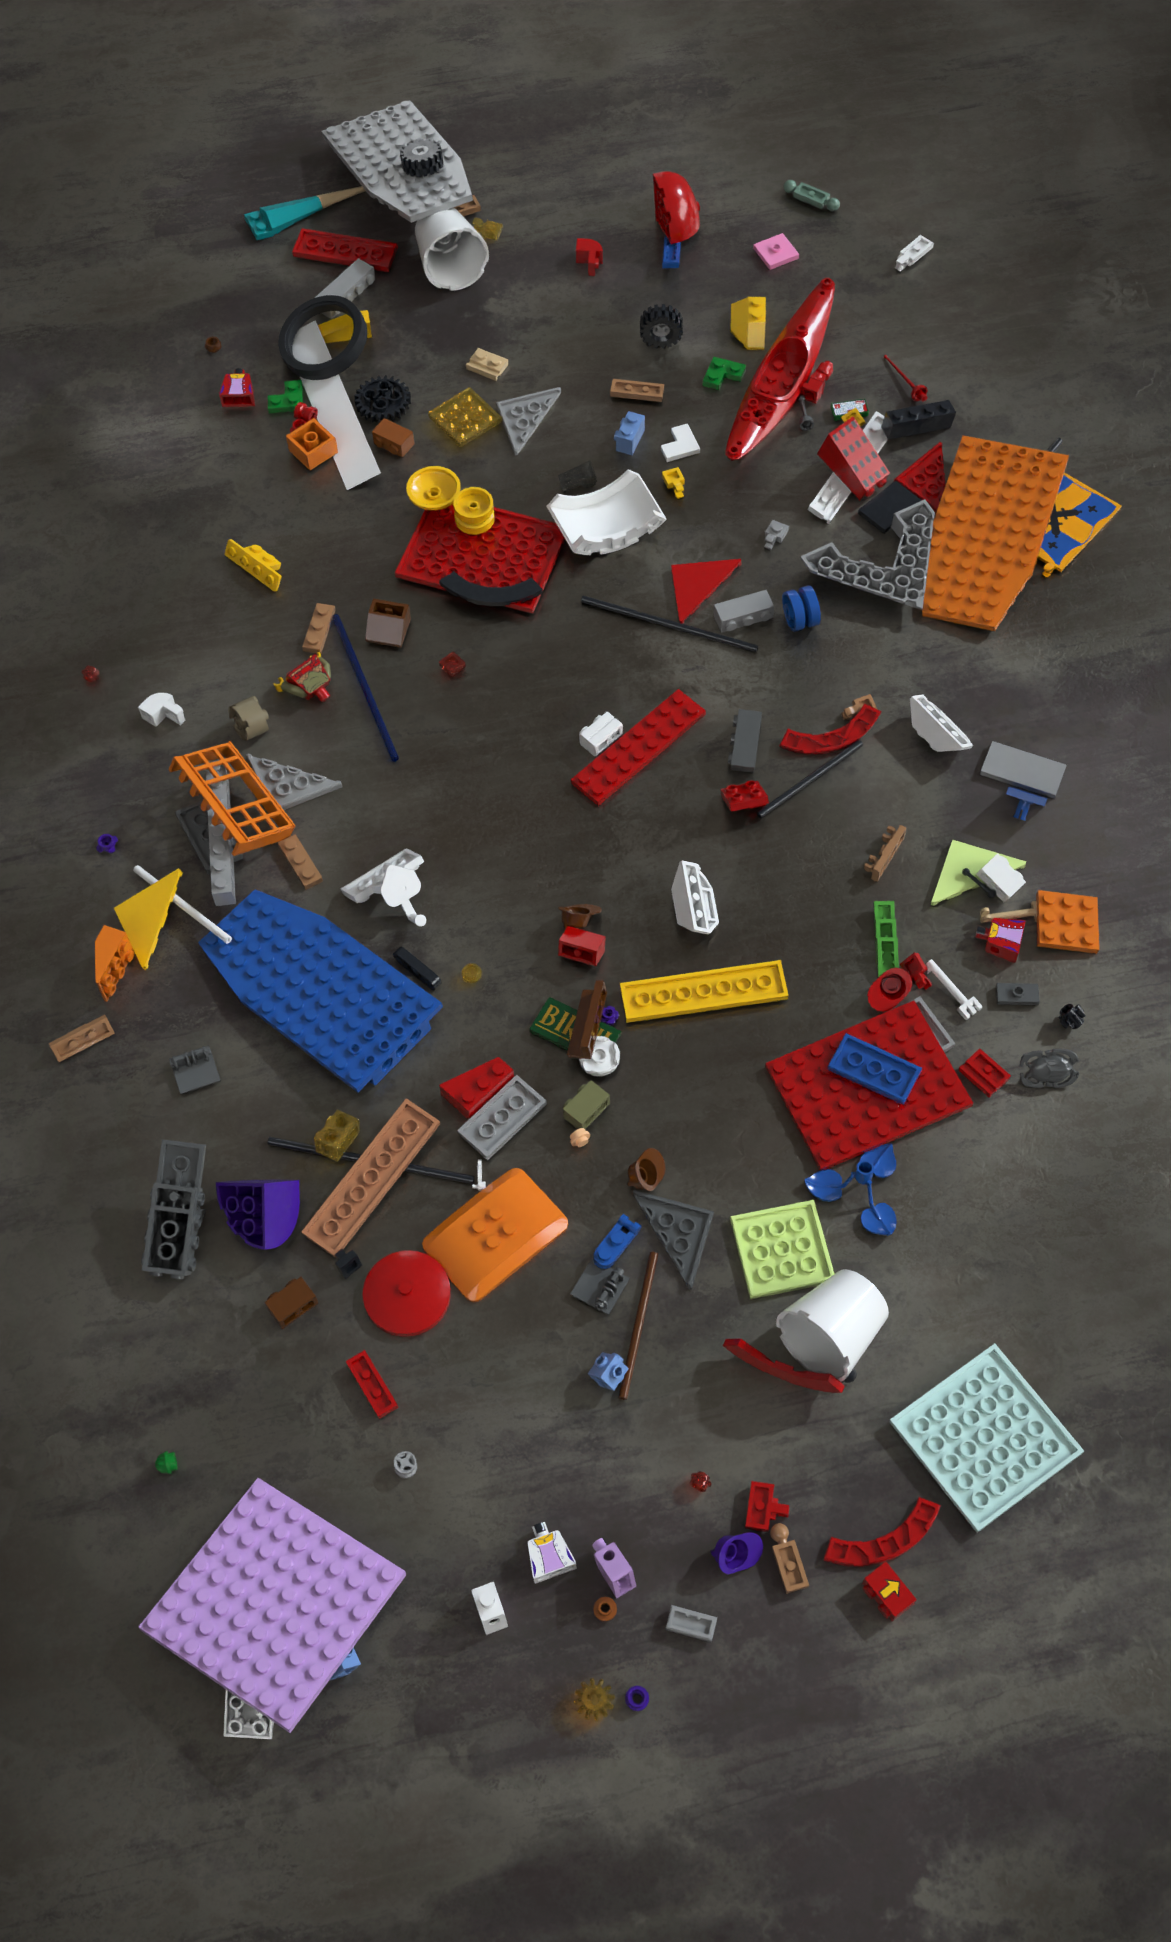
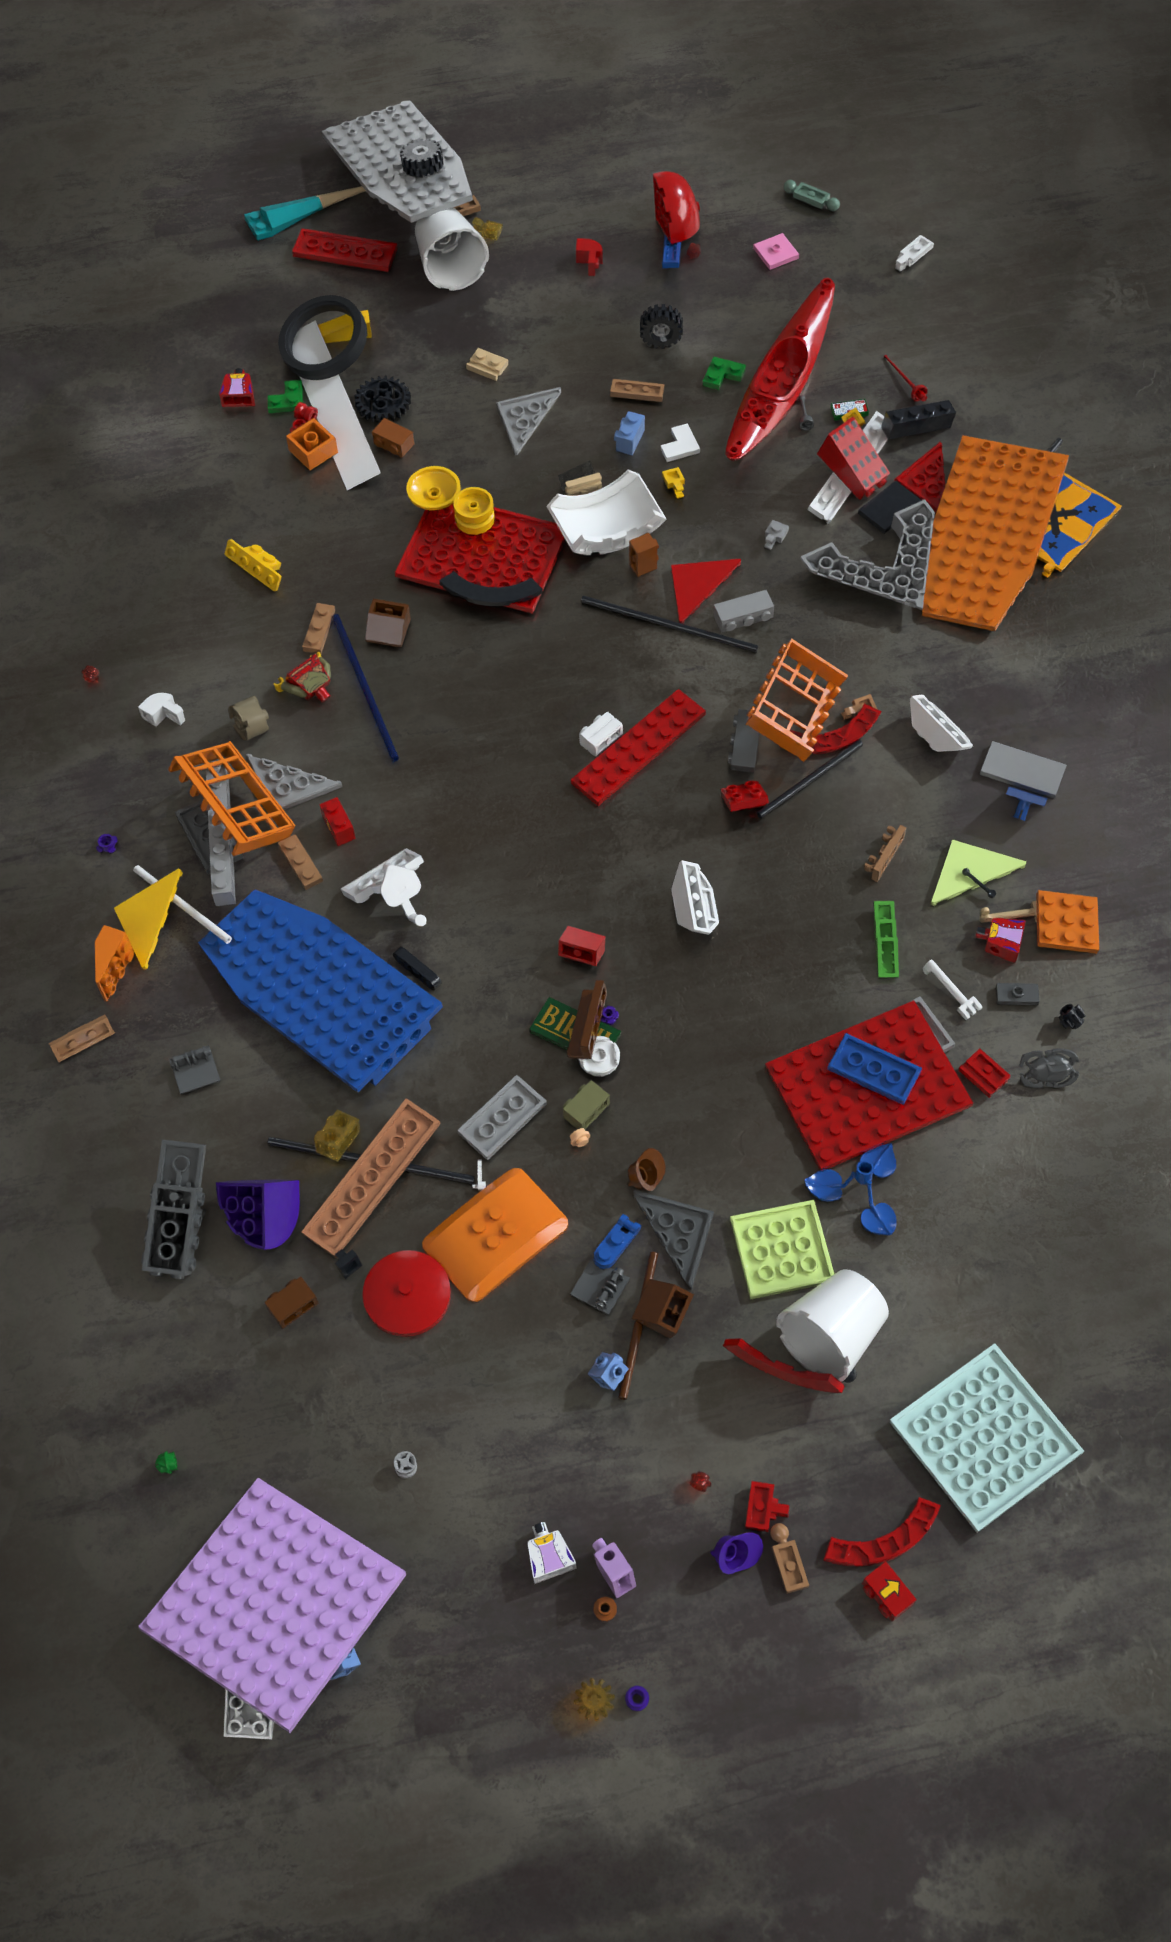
(213, 344): reddish brown plate -> none
(337, 821): none -> red brick
(350, 283): light grey brick -> none
(372, 1384): red plate -> none
(452, 664): clear red plate -> none
(465, 417): clear yellow plate -> none
(471, 973): clear yellow plate -> none
(477, 1086): red wedge -> none
(489, 1608): white torso -> none
(578, 915): reddish brown piece -> none
(584, 485): none -> tan plate
(643, 554): none -> dark orange brick
(662, 1307): none -> reddish brown slope
(691, 1623): light grey plate -> none
(694, 250): none -> clear red plate
(703, 991): yellow plate -> none
(749, 322): yellow wedge -> none
(769, 728): none -> orange window
(801, 608): blue wheel -> none
(816, 383): red piece -> none
(889, 989): red piece -> none
(915, 967): red plate -> none
(1001, 877): white brick -> none

